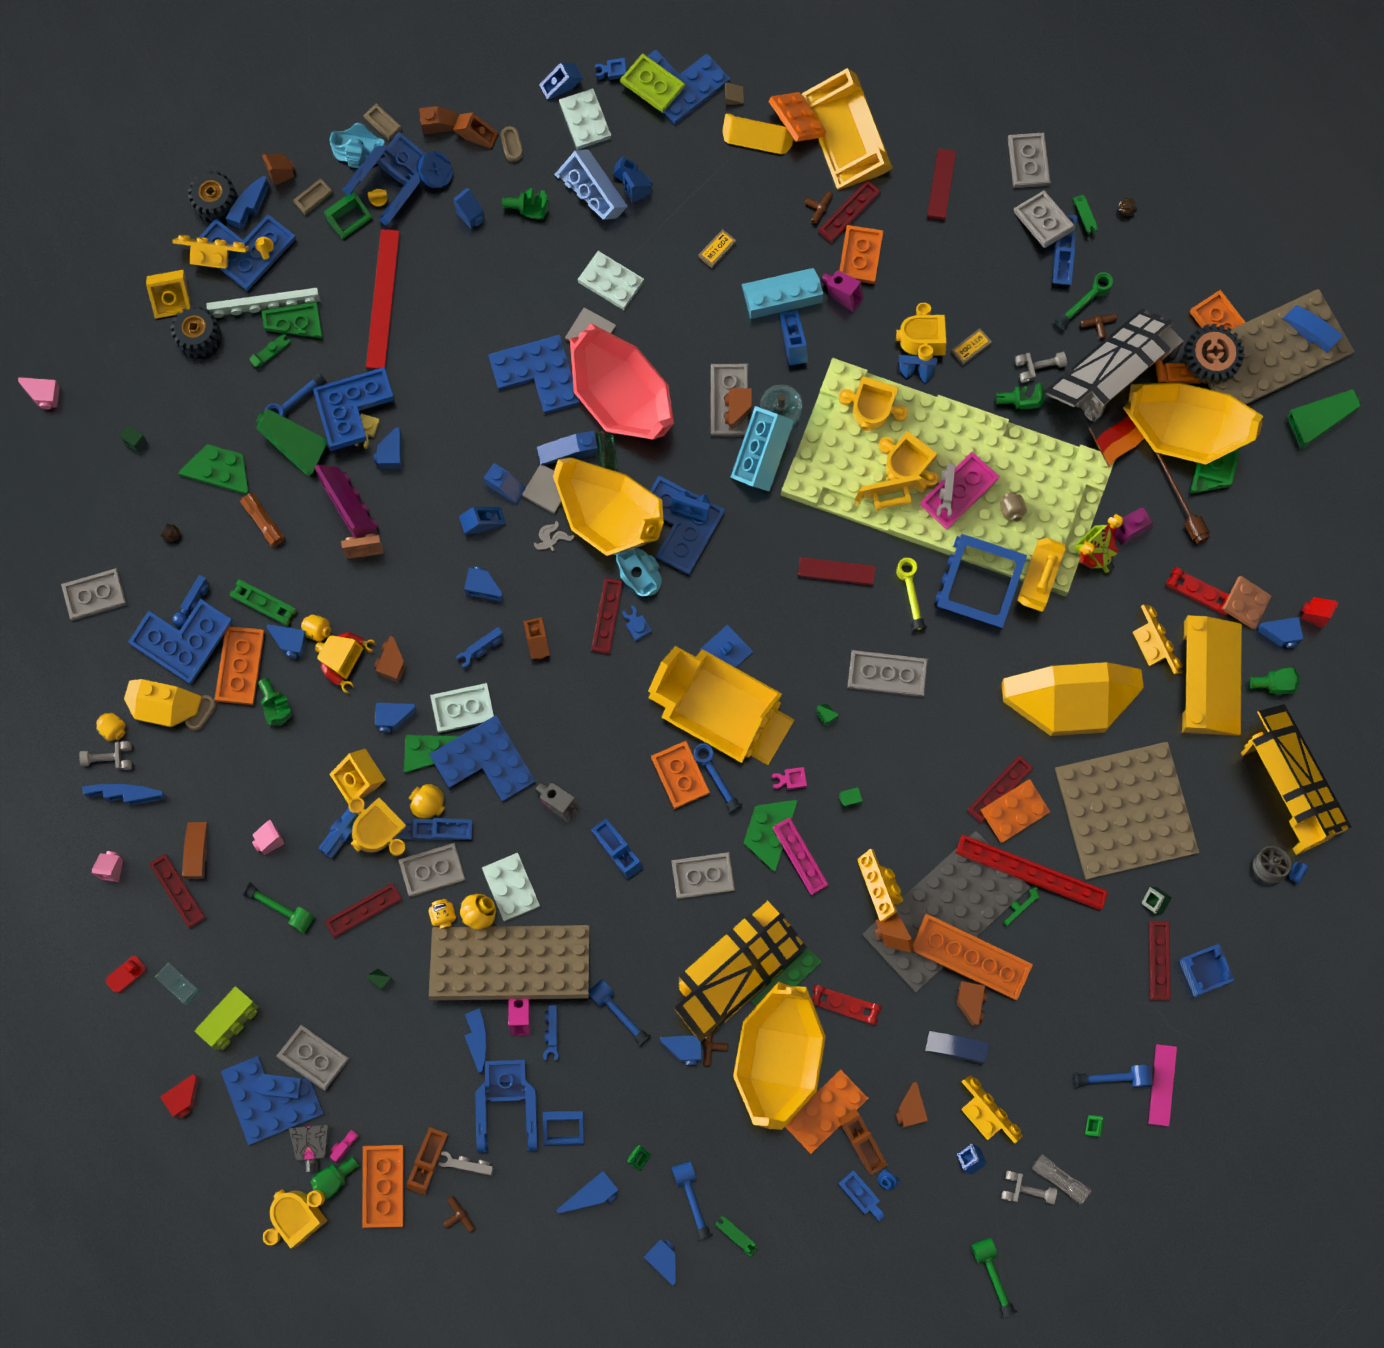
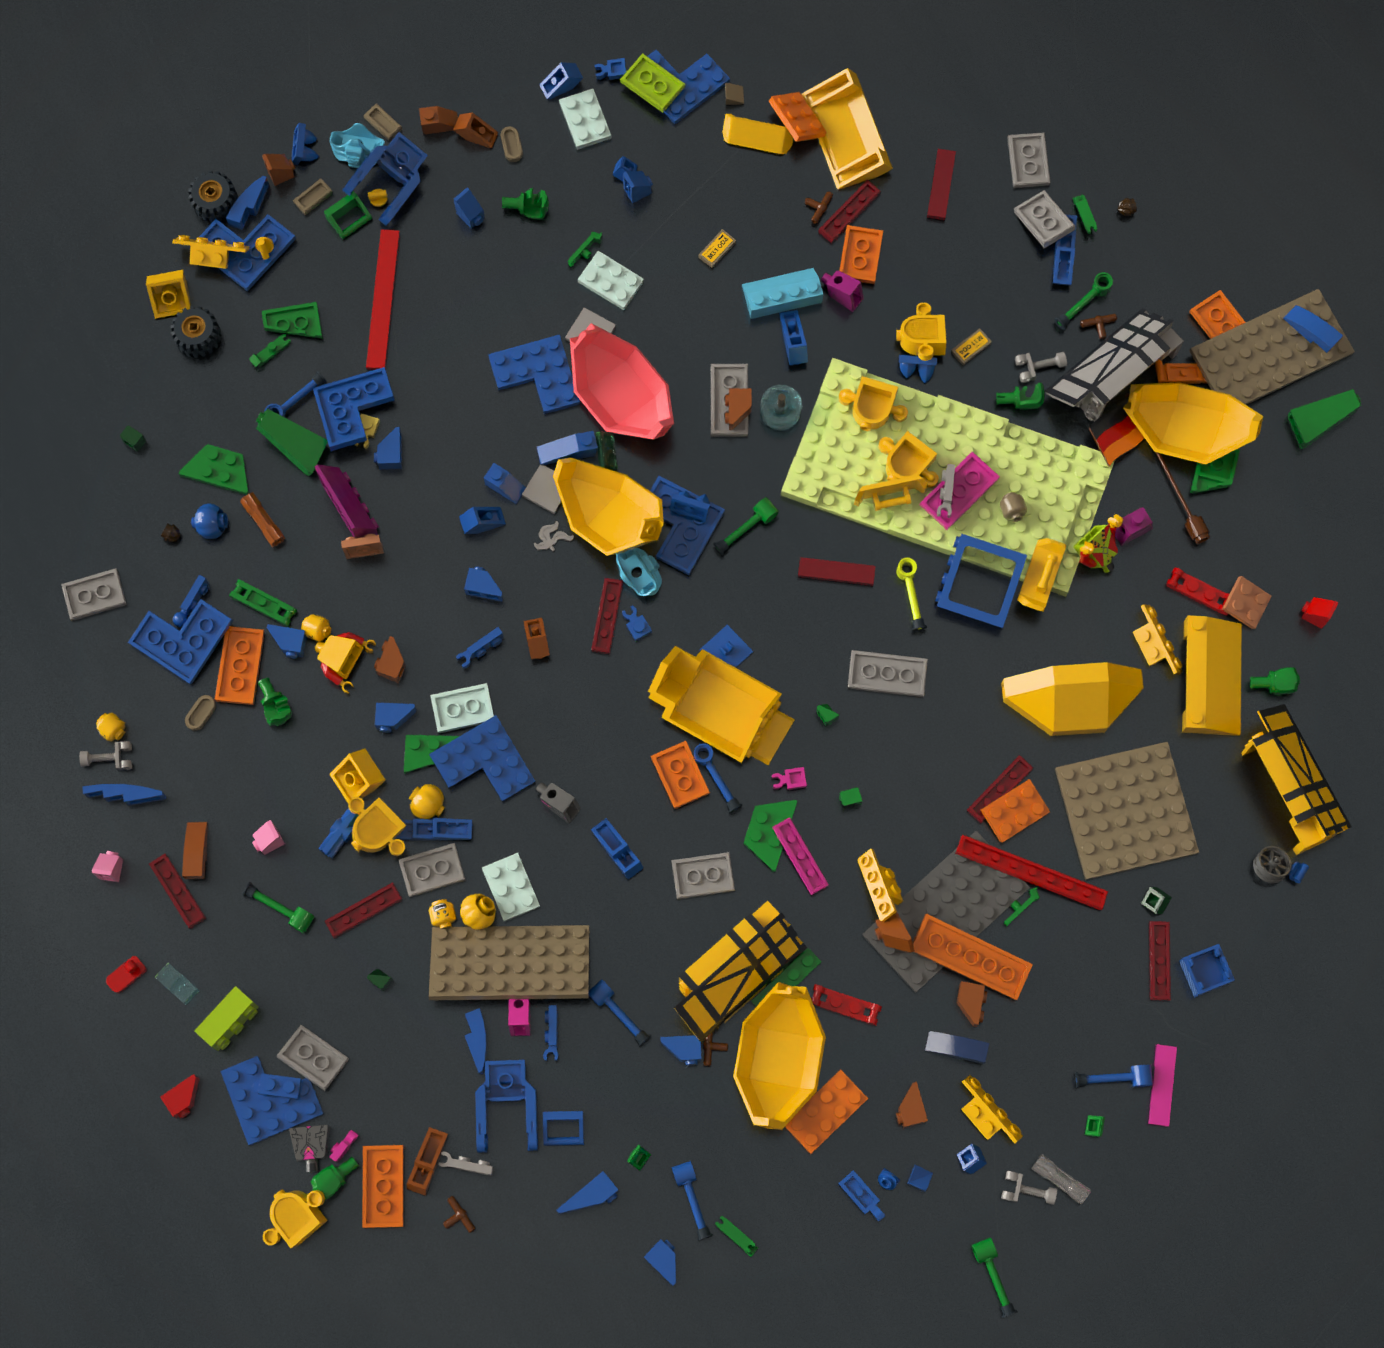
(42, 391): bright pink slope -> none
(160, 702): yellow wedge -> none
(210, 521): none -> blue plant
(258, 303): light aqua plate -> none
(299, 151): none -> blue tile
(435, 169): blue tile -> none
(583, 249): none -> green piece
(591, 183): light blue wedge -> none
(762, 448): medium azure slope -> none
(764, 511): none -> green piece
(862, 1142): dark orange slope -> none
(919, 1178): none -> blue slope
(1217, 340): wheel -> none
(1283, 632): blue slope -> none

